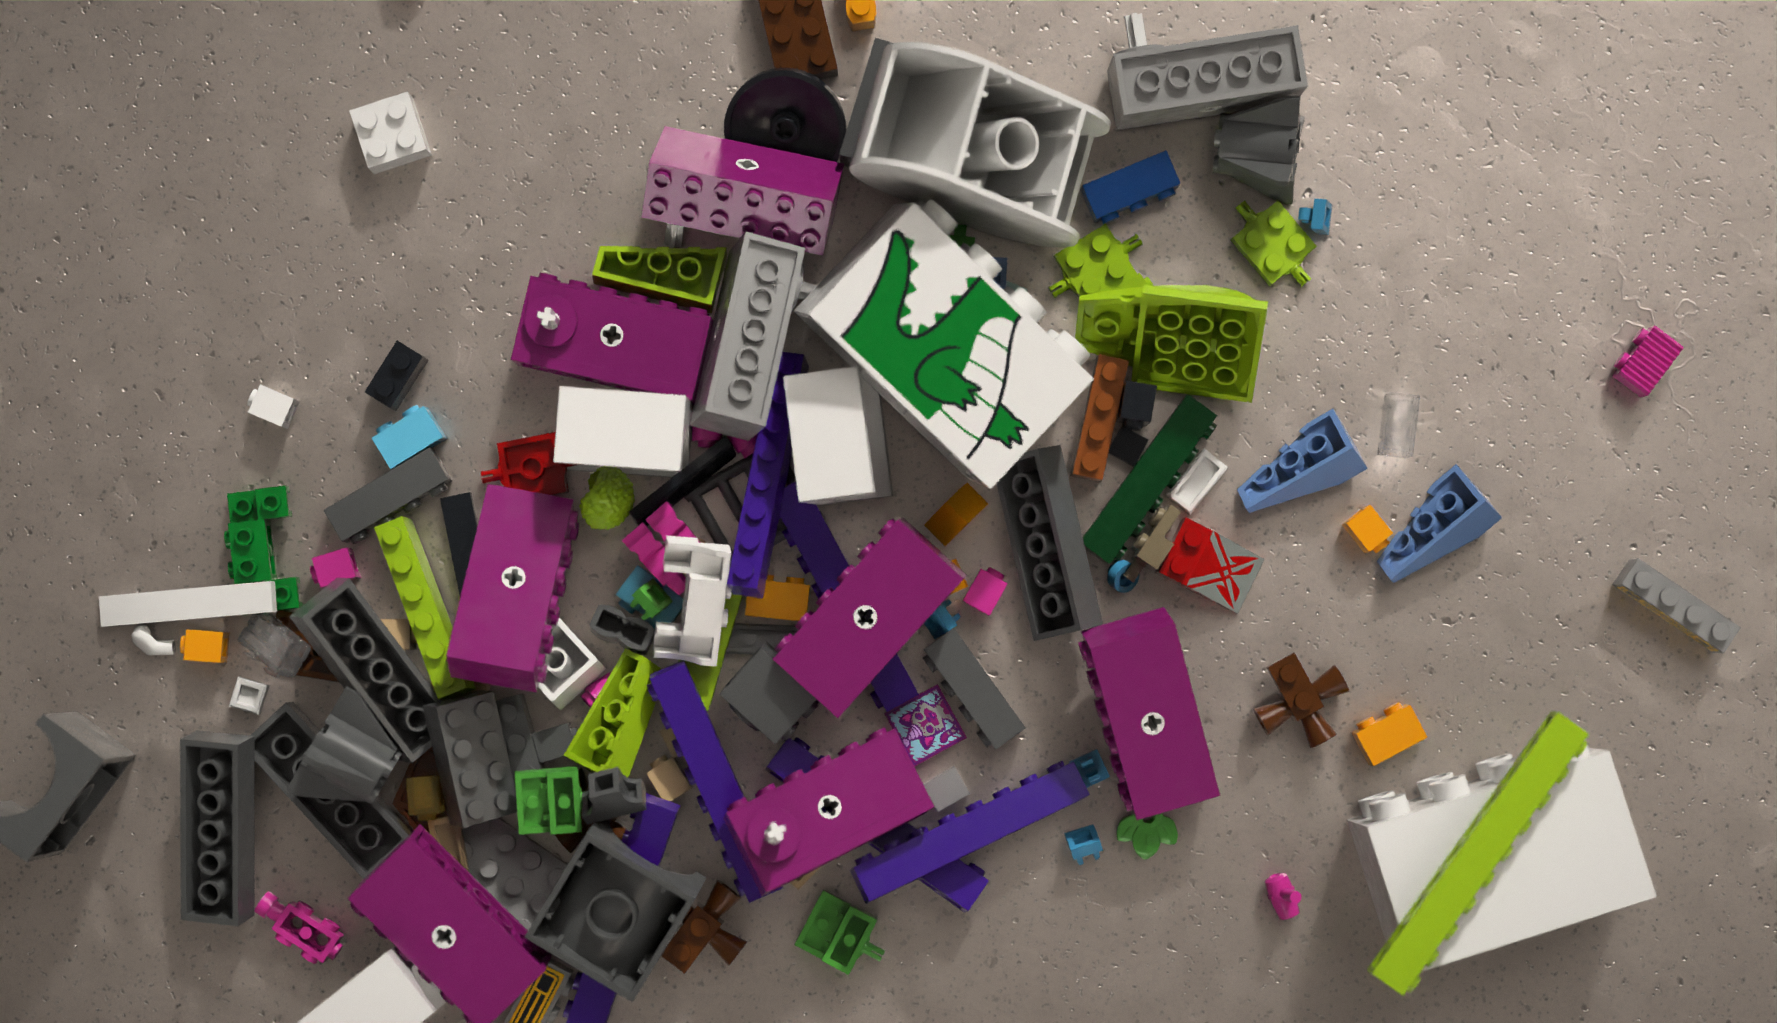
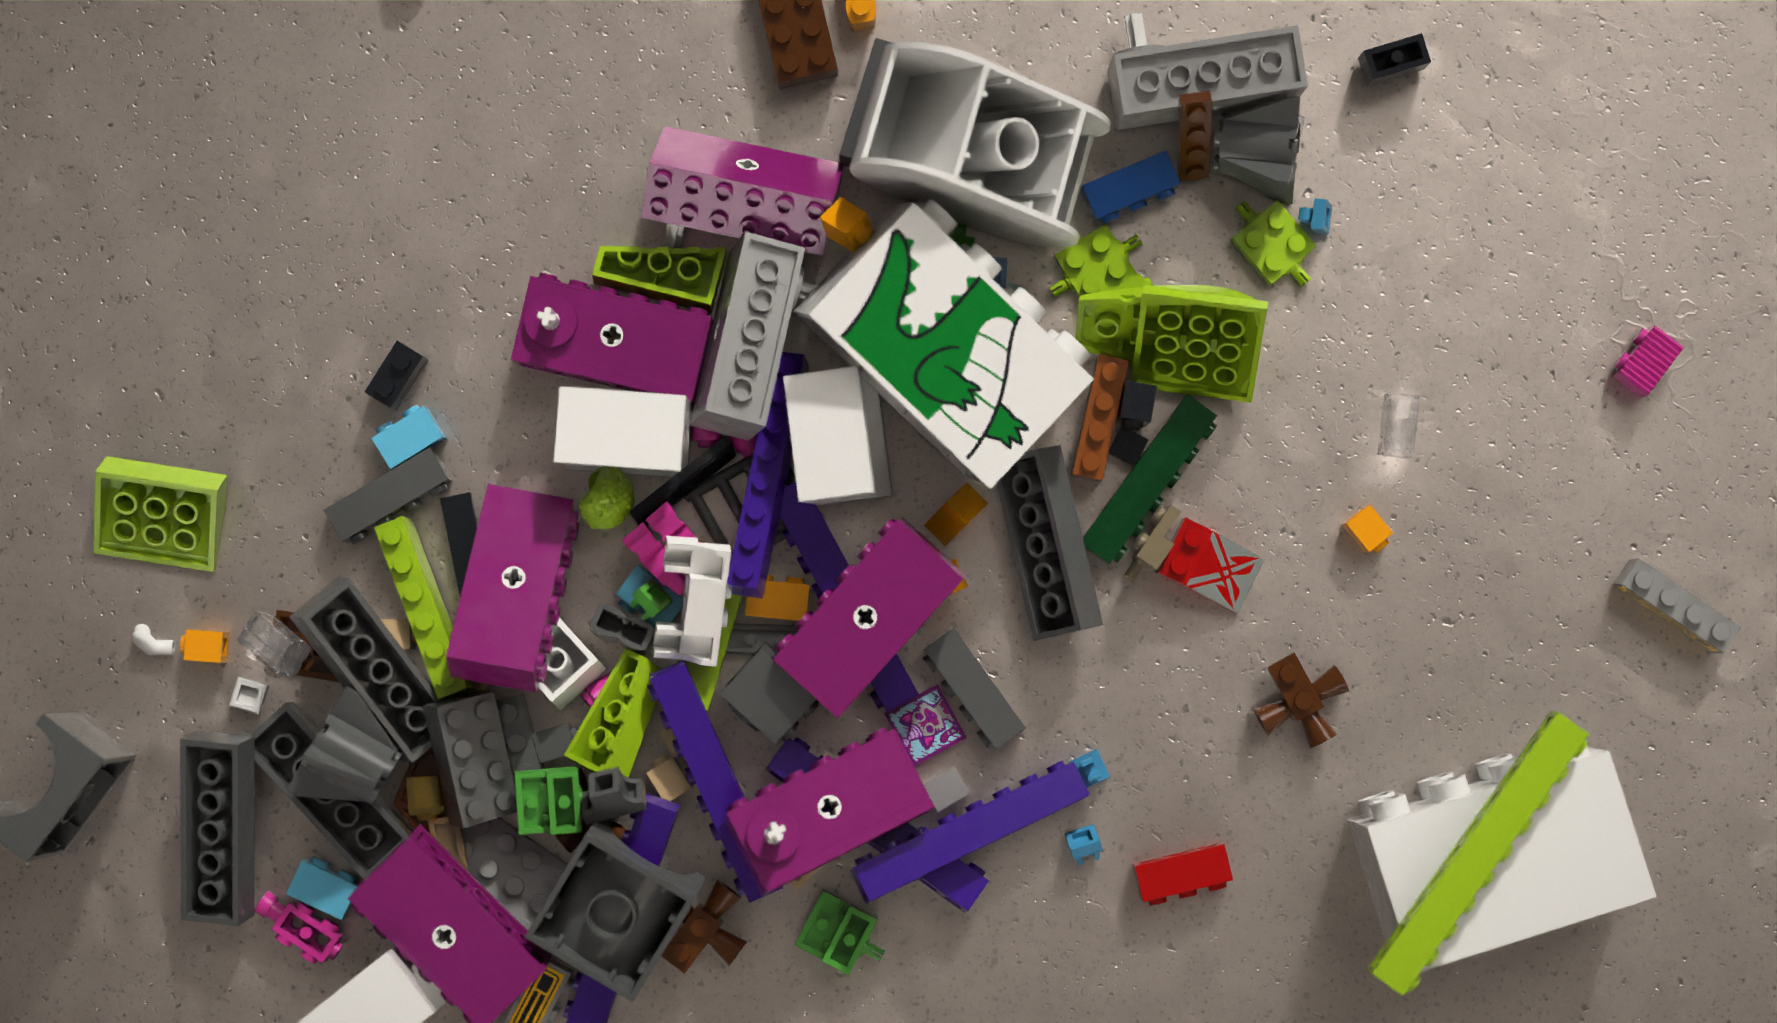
(158, 513): none -> lime slope
(188, 604): white tile -> none
(252, 541): green bracket -> none
(272, 406): white brick -> none
(322, 887): none -> medium azure piece
(334, 565): dark pink brick -> none
(390, 132): white brick -> none
(530, 466): red plate -> none
(787, 113): black dish -> none
(847, 224): none -> light orange brick
(941, 620): dark azure tile -> none
(985, 590): dark pink brick -> none
(1117, 580): dark azure tile -> none
(1147, 833): bright green plate -> none
(1148, 713): magenta piece -> none
(1183, 873): none -> red brick
(1194, 135): none -> reddish brown plate
(1196, 481): white tile -> none
(1283, 895): dark pink piece -> none
(1313, 462): medium blue wedge -> none
(1388, 734): light orange brick -> none
(1394, 59): none -> black brick
(1446, 521): medium blue wedge -> none

